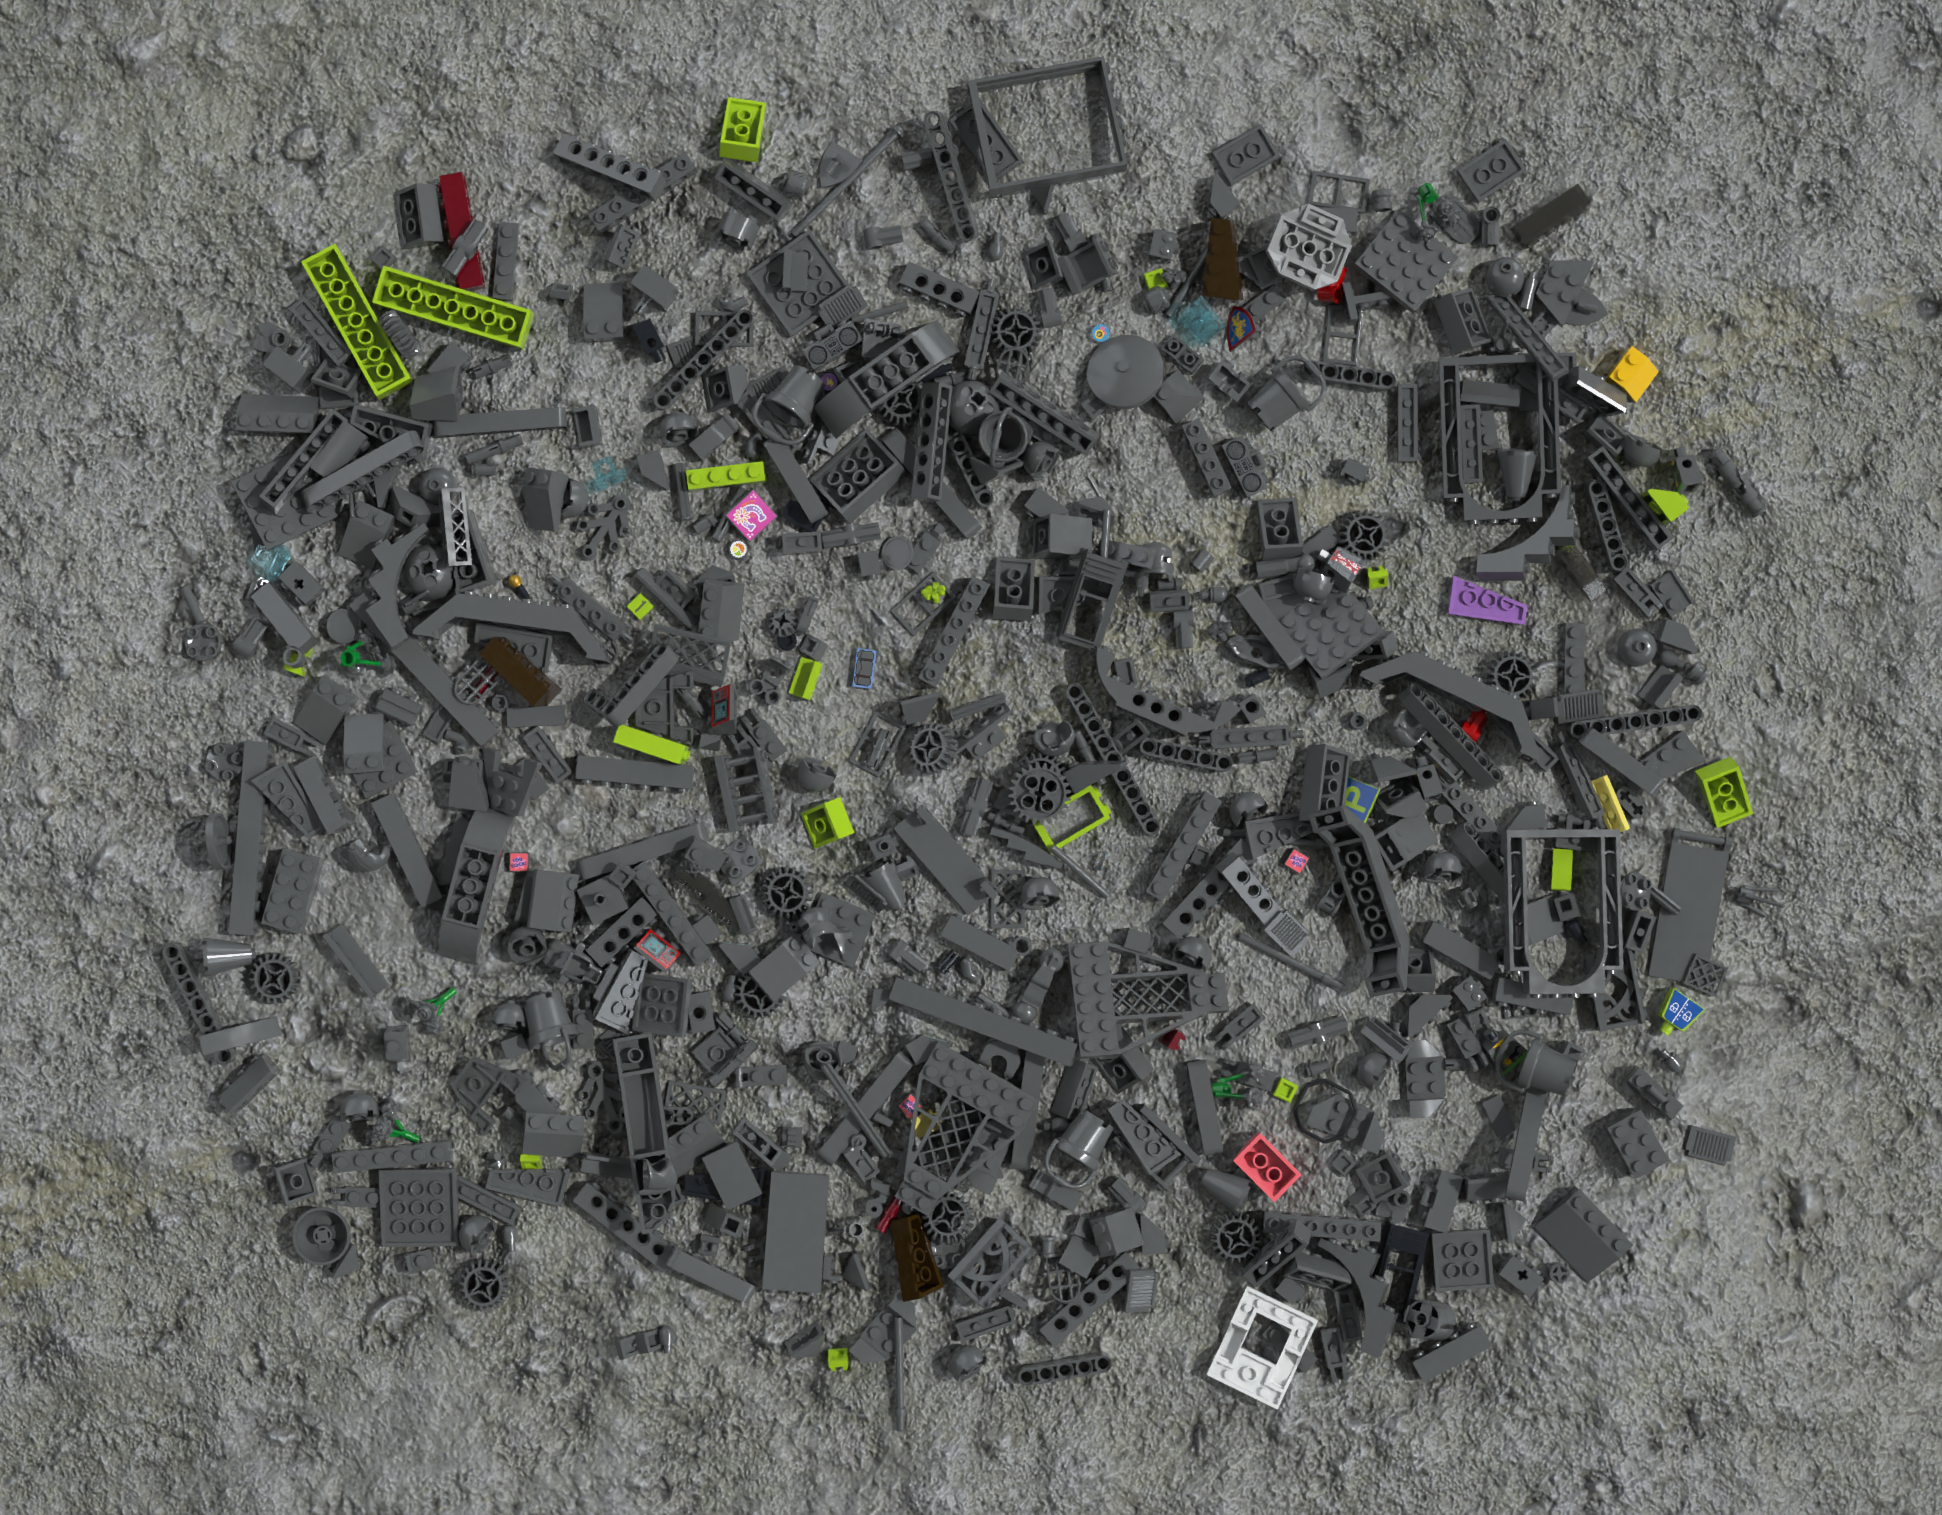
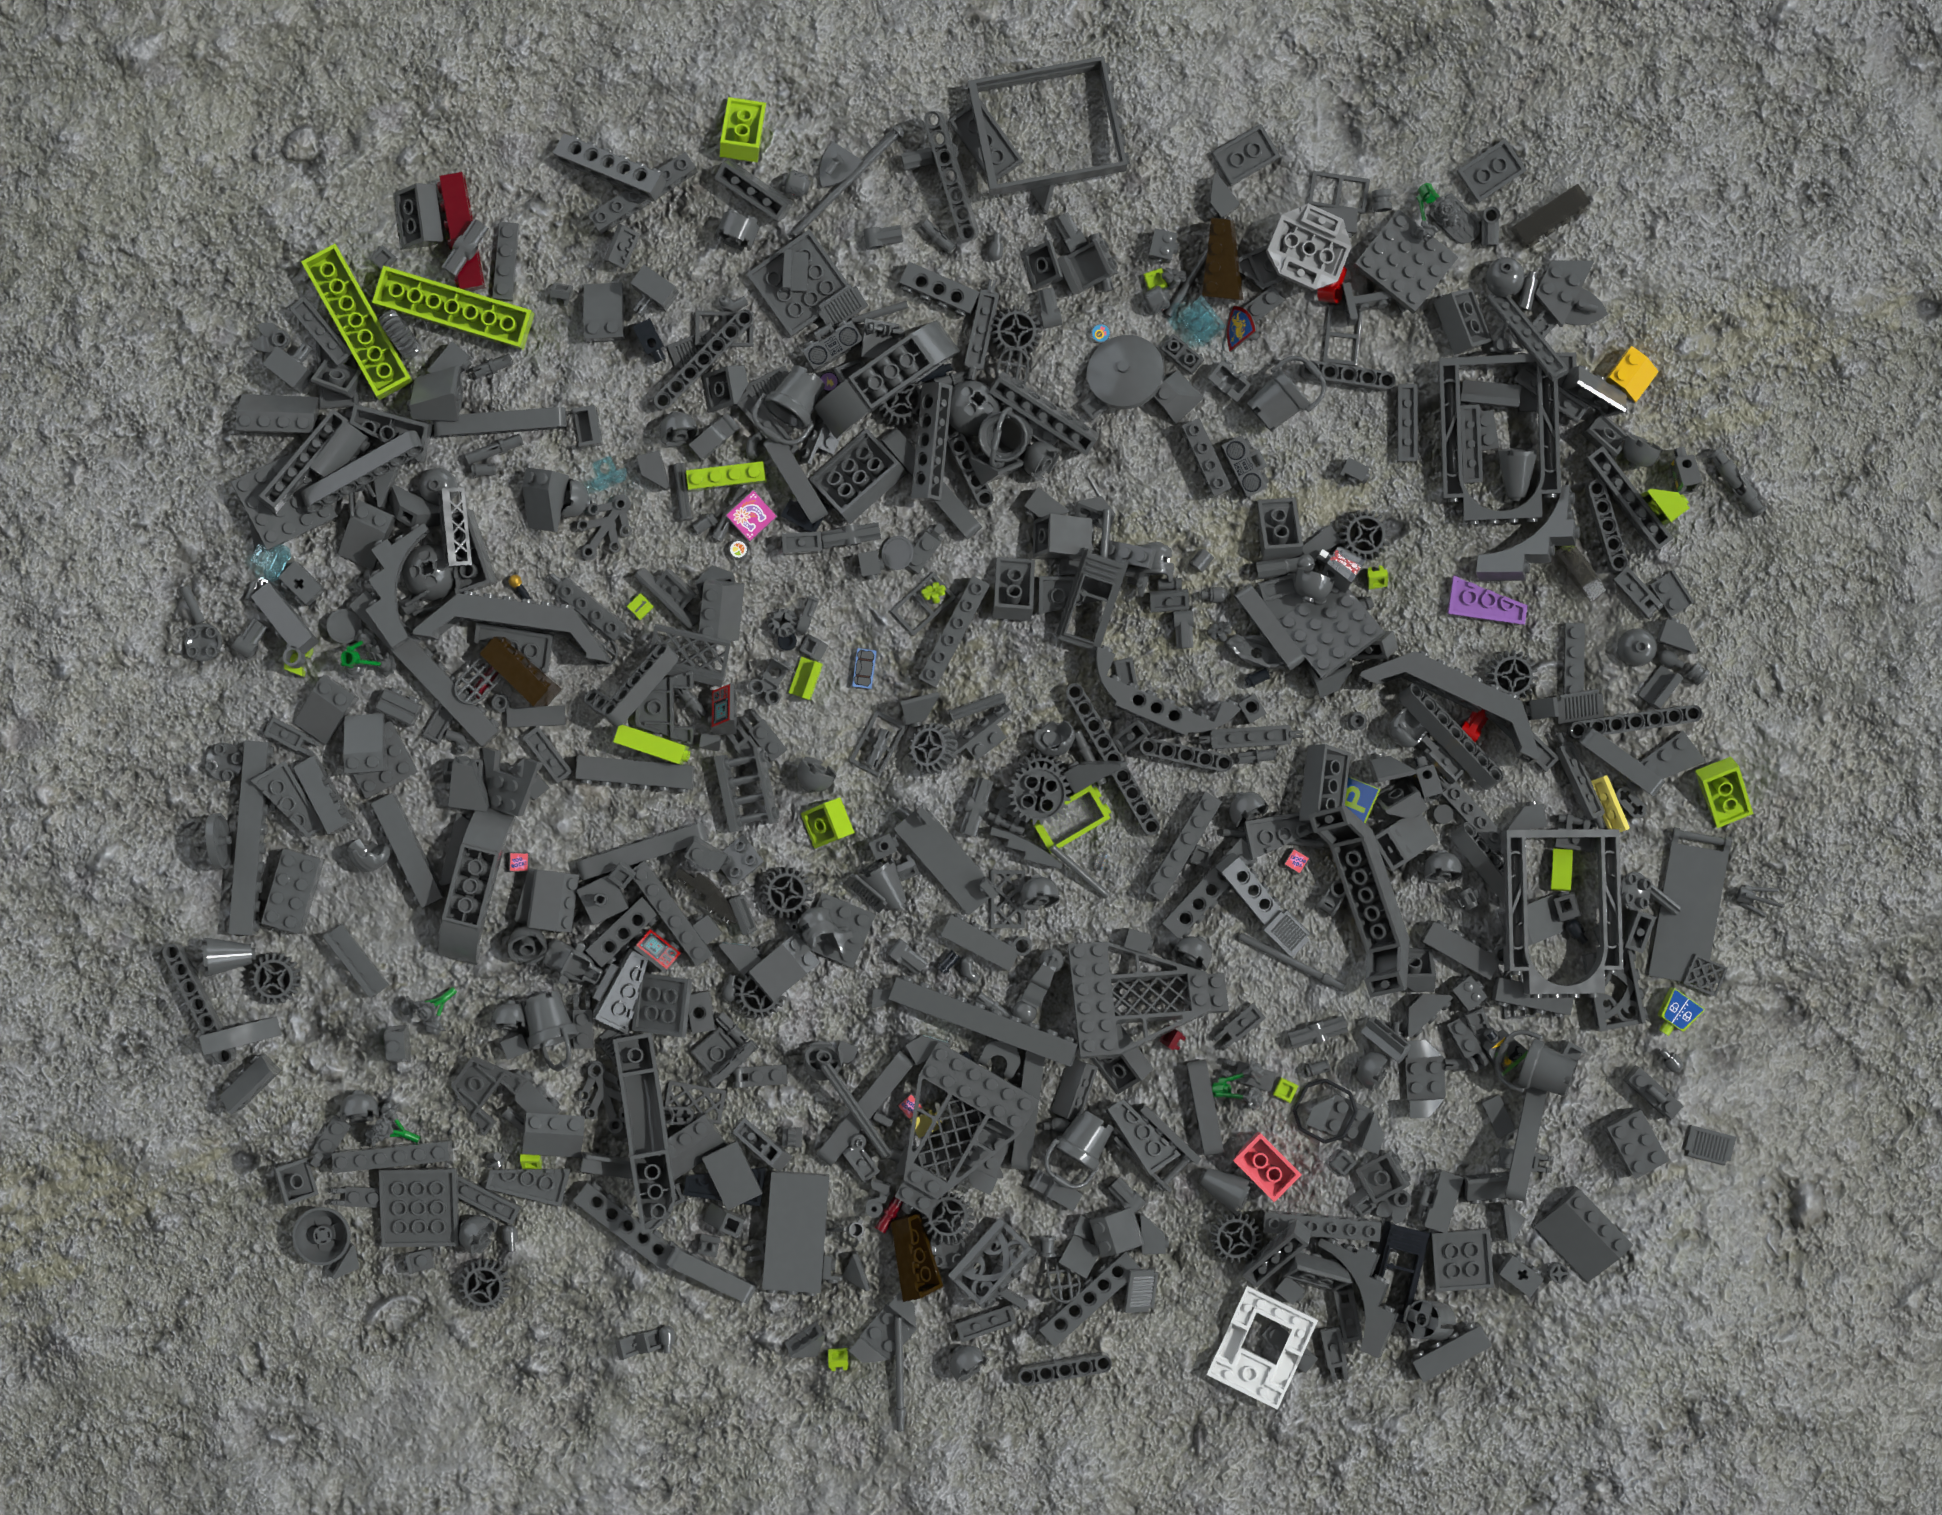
(658, 1177): dark grey piece -> none

